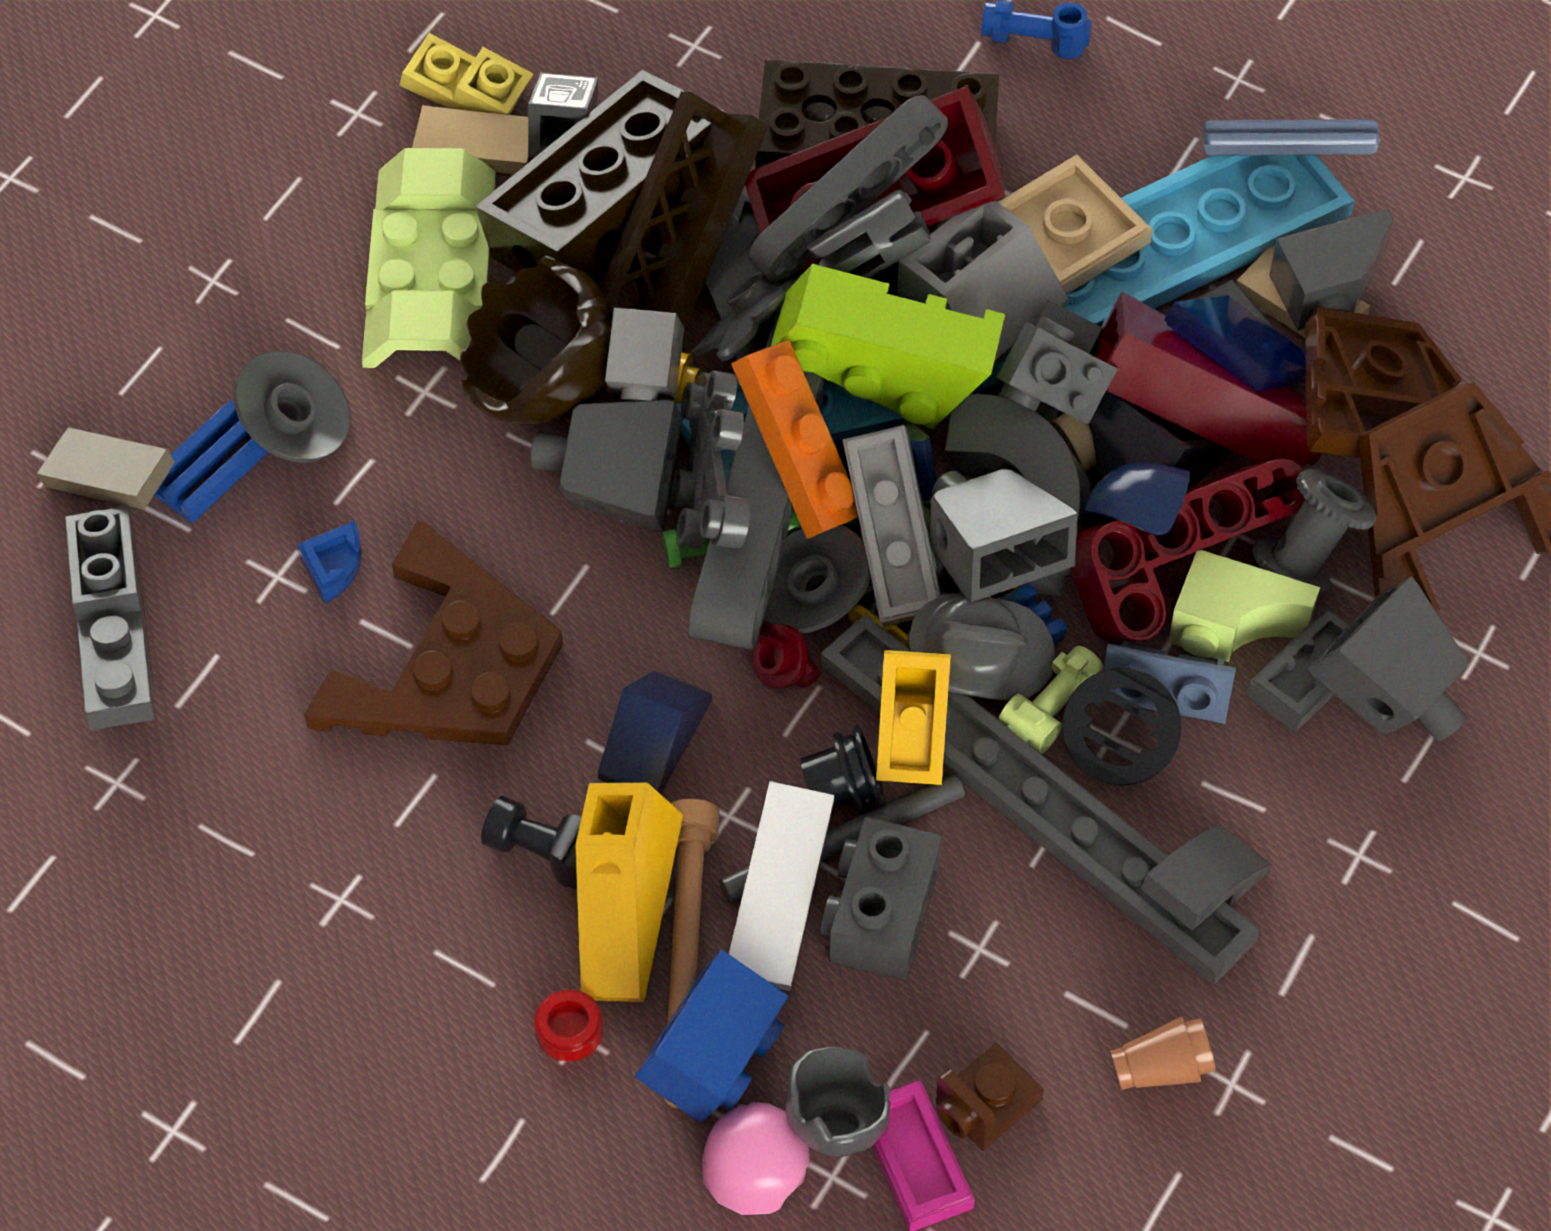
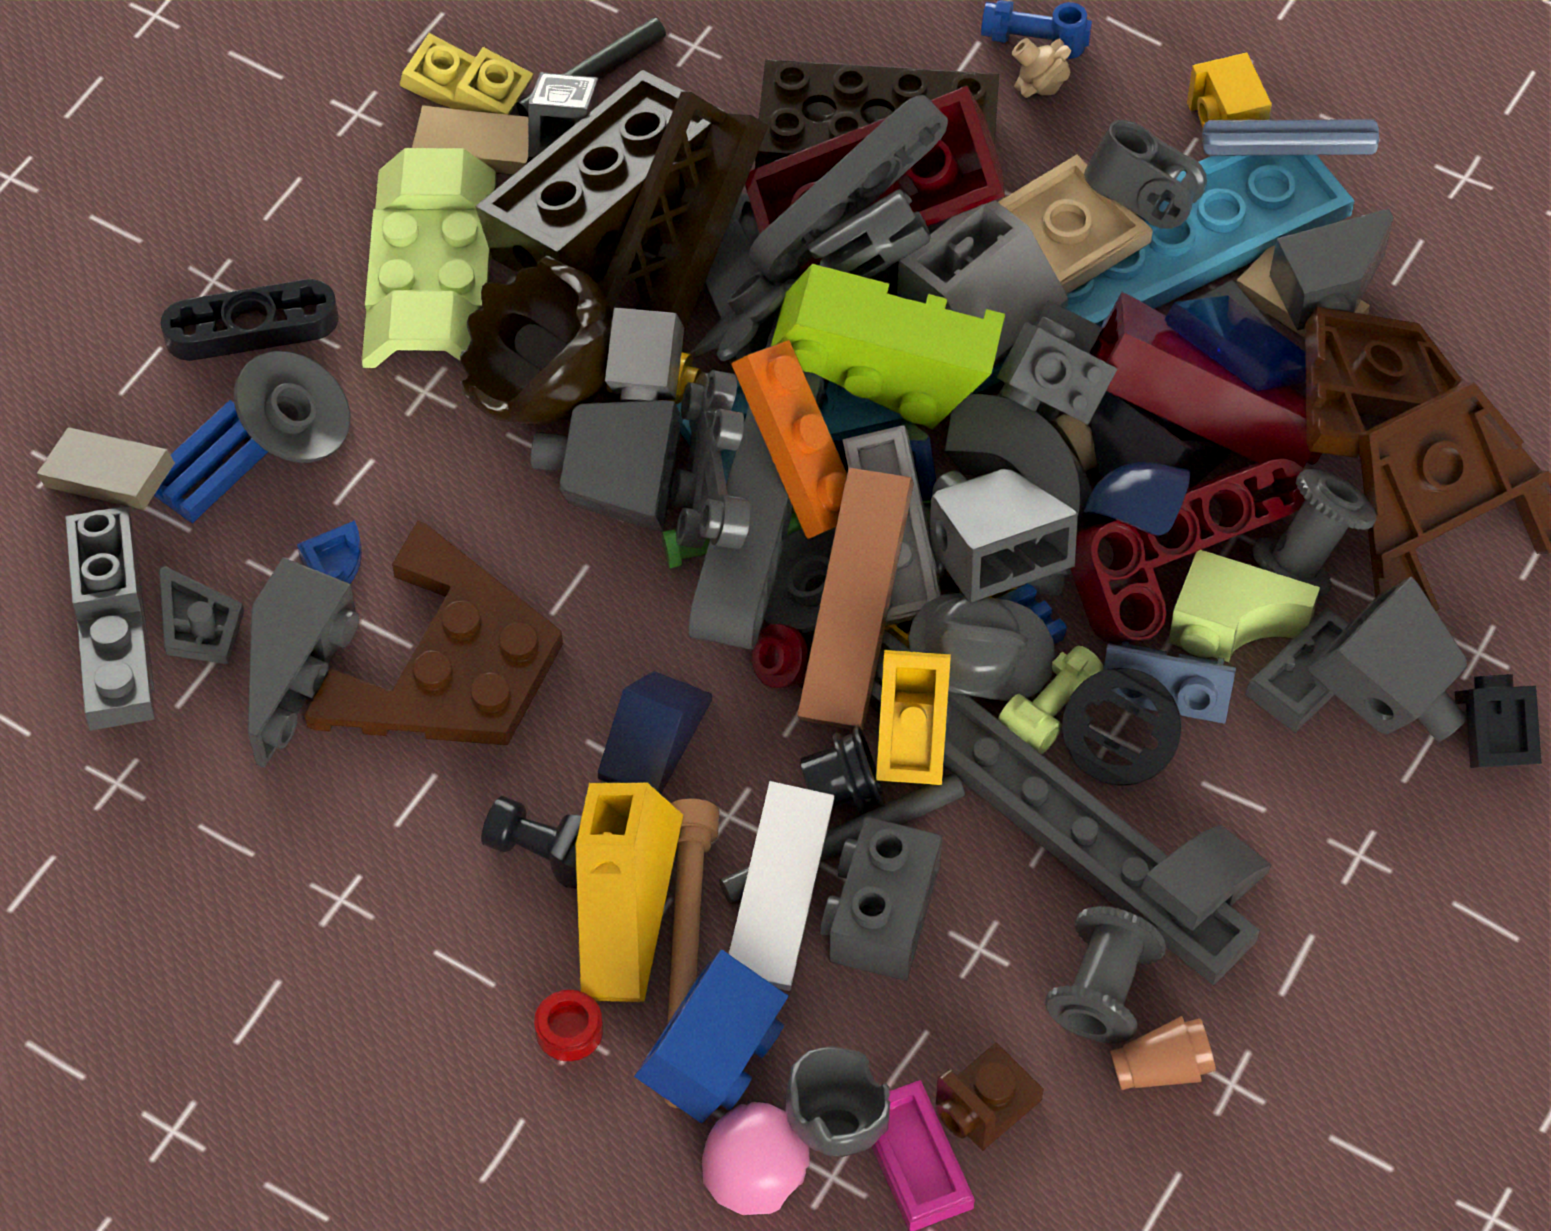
(197, 619): none -> dark grey piece
(229, 305): none -> black beam
(293, 637): none -> dark grey slope
(612, 55): none -> pearl dark grey bar
(855, 599): none -> nougat tile
(1042, 67): none -> tan plant
(1098, 995): none -> dark grey hose
(1143, 173): none -> dark grey piece
(1228, 90): none -> yellow brick
(1501, 722): none -> black bracket

